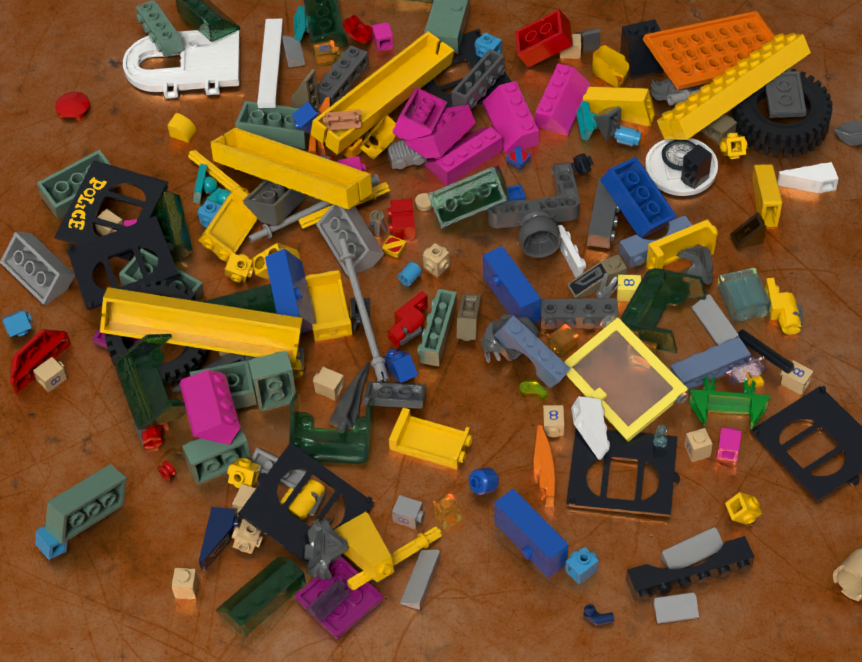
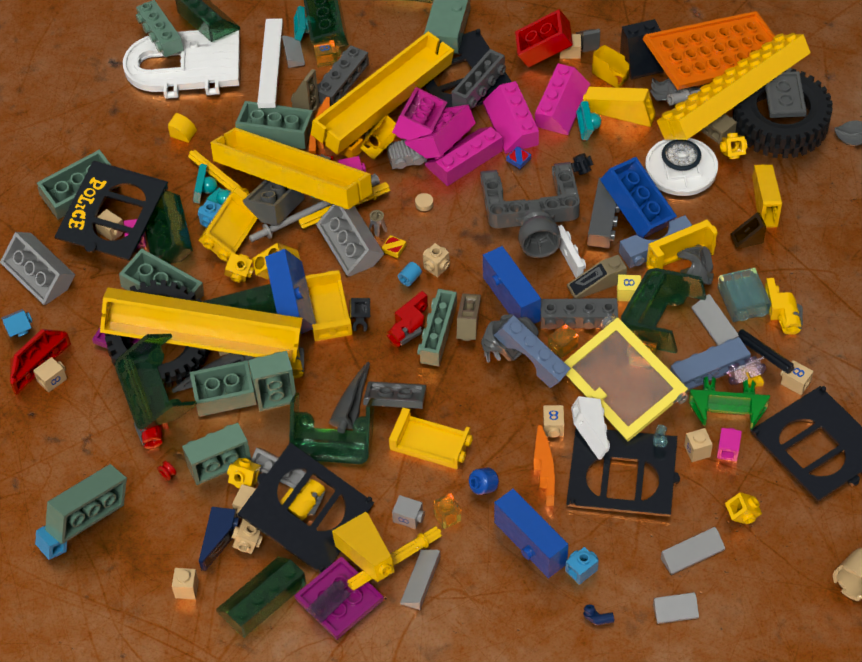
(72, 105): red dish -> none
(91, 254): black door -> none
(210, 406): dark pink slope -> none
(305, 116): blue slope -> none
(323, 548): dark grey piece -> none
(328, 383): tan brick -> none
(343, 120): nougat hinge -> none
(358, 30): red dish -> none
(377, 362): light grey bar -> none
(382, 36): dark pink brick -> none
(400, 365): blue slope -> none
(402, 219): red brick -> none
(469, 196): clear green slope -> none
(487, 42): dark azure brick -> none
(516, 193): blue tile -> none
(533, 387): clear neon green arm -> none
(605, 292): flat silver piece -> none
(608, 121): dark grey slope -> none
(628, 136): dark azure brick -> none
(650, 580): black arch -> none
(696, 166): black brick -> none
(813, 178): white slope -> none

